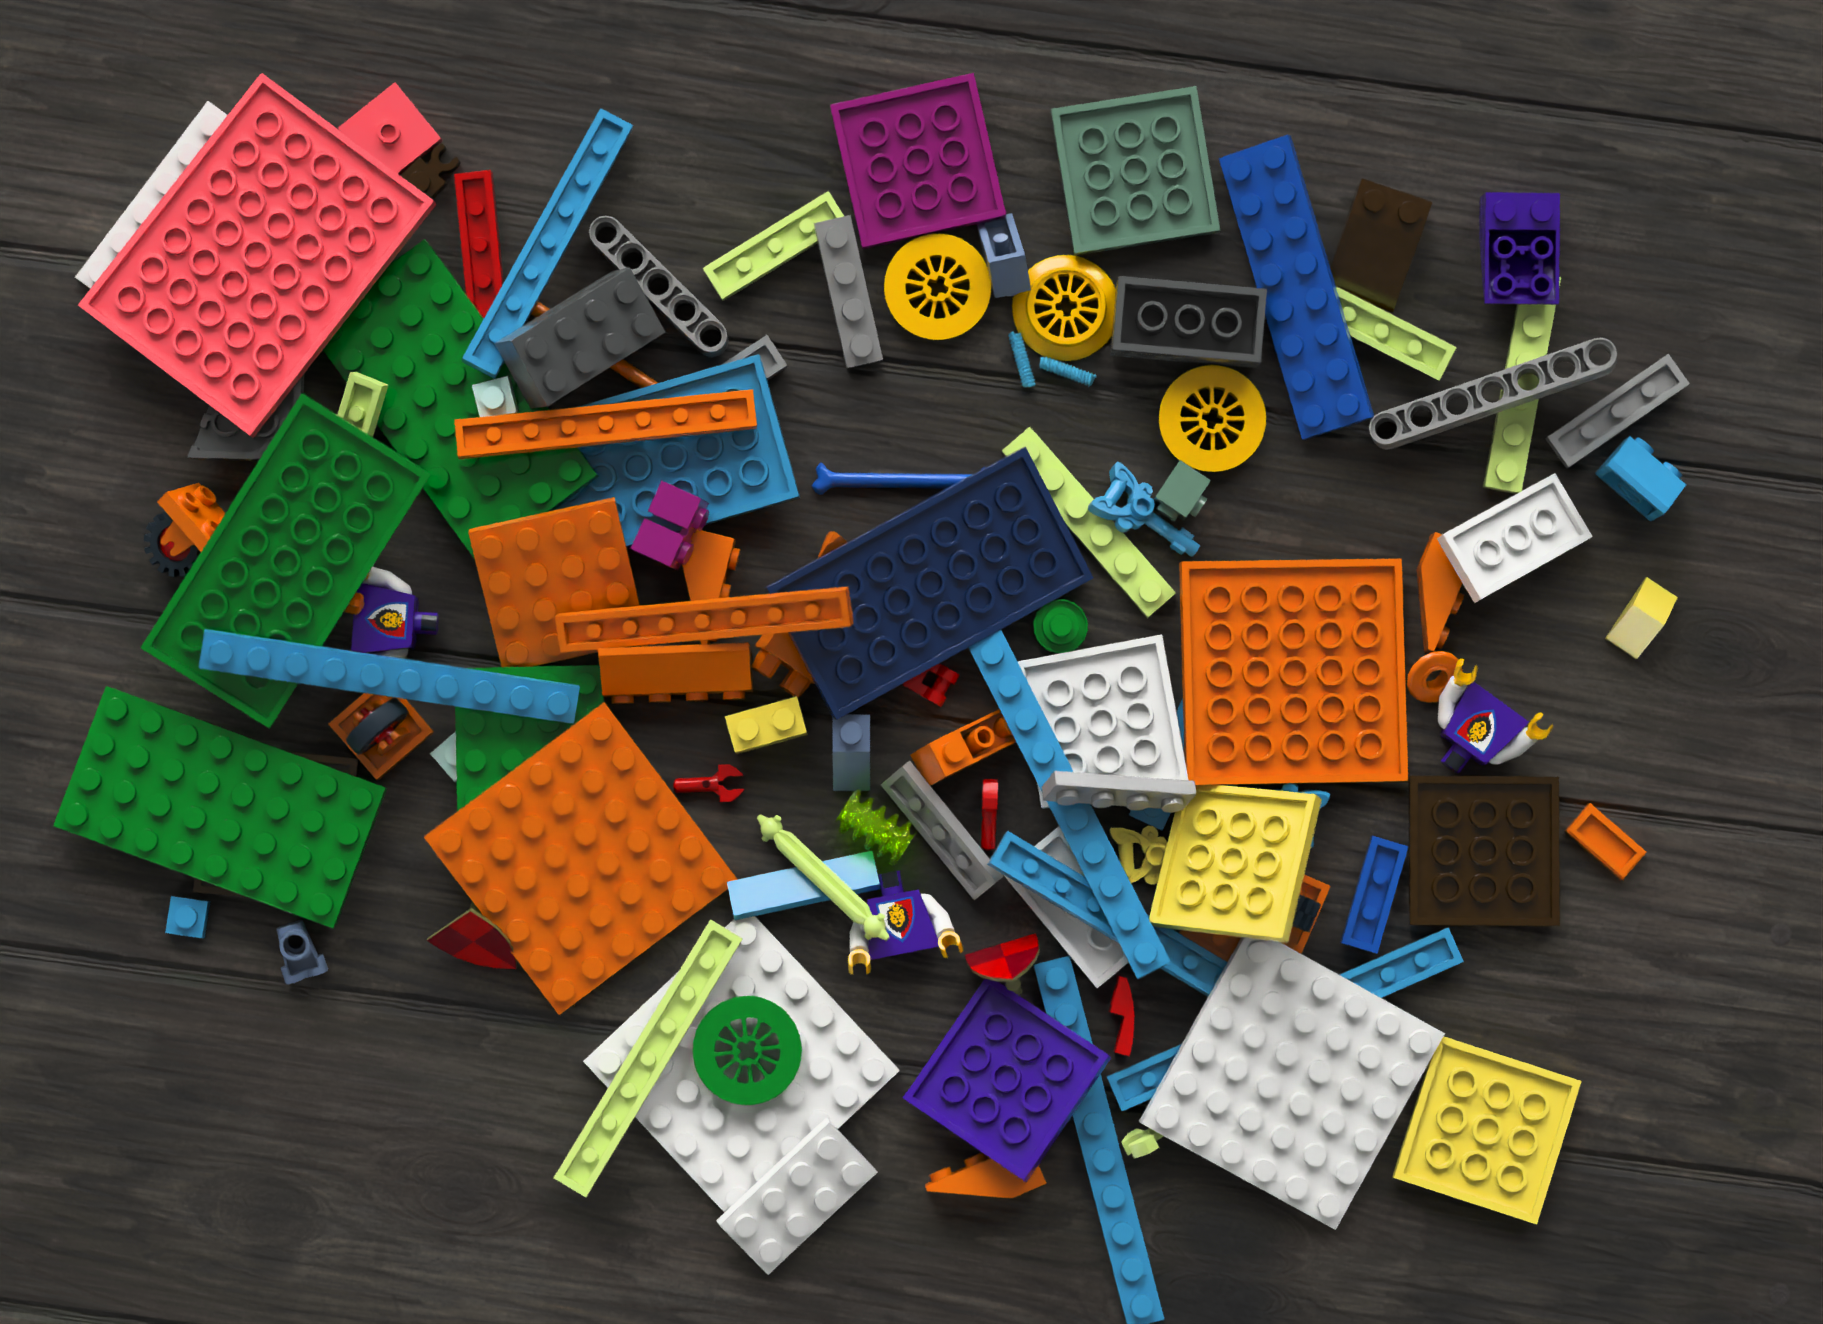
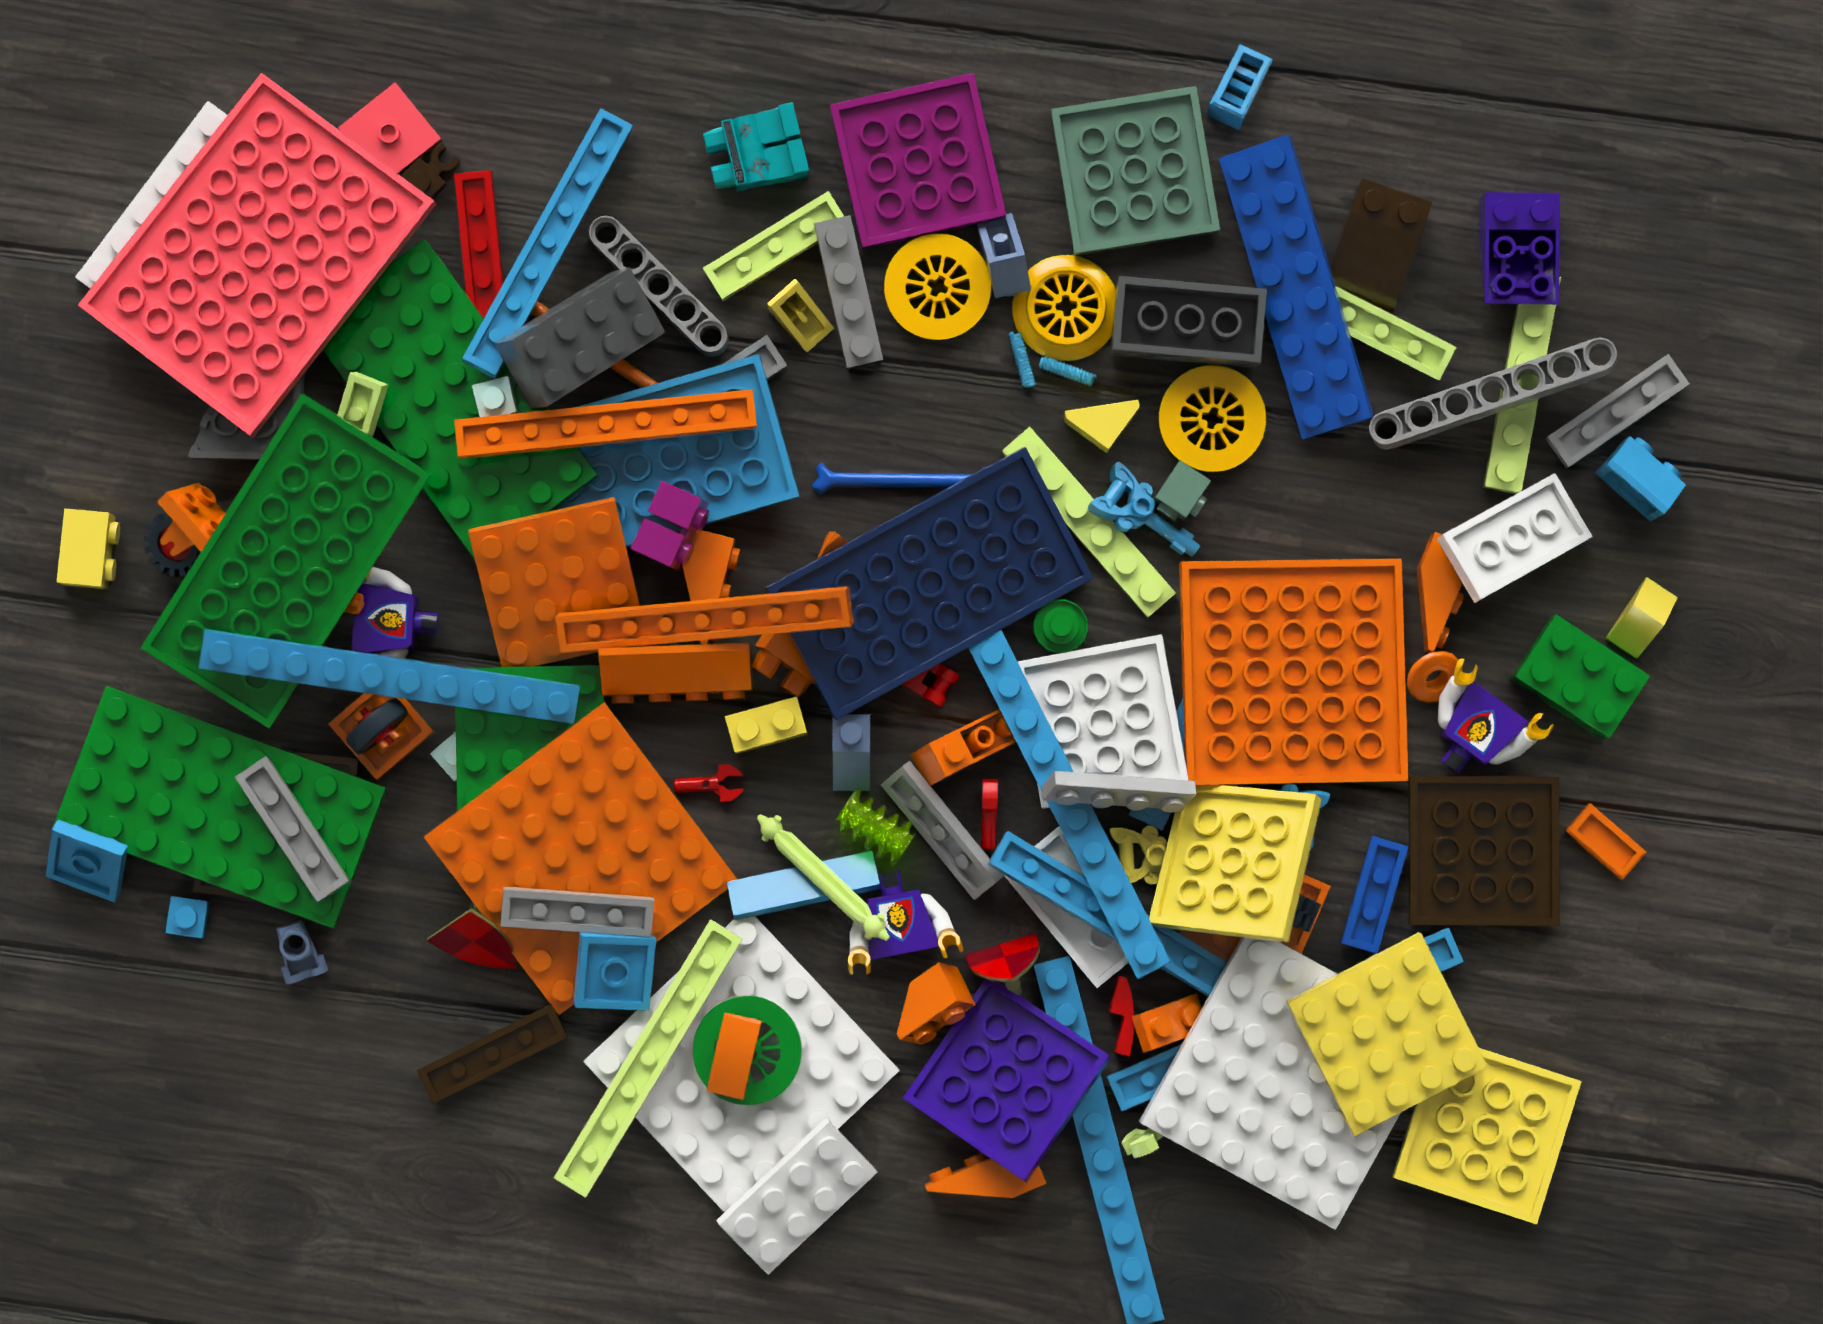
(86, 860): none -> dark azure plate
(87, 549): none -> light yellow brick
(292, 829): none -> light grey plate
(492, 1053): none -> dark brown plate
(577, 911): none -> light grey plate
(614, 971): none -> dark azure plate
(734, 1056): none -> orange slope
(760, 149): none -> teal hips
(799, 316): none -> light yellow slope
(932, 1002): none -> orange slope
(1102, 423): none -> light yellow slope
(1166, 1022): none -> orange plate
(1228, 107): none -> dark azure slope
(1386, 1034): none -> light yellow plate
(1579, 677): none -> green brick

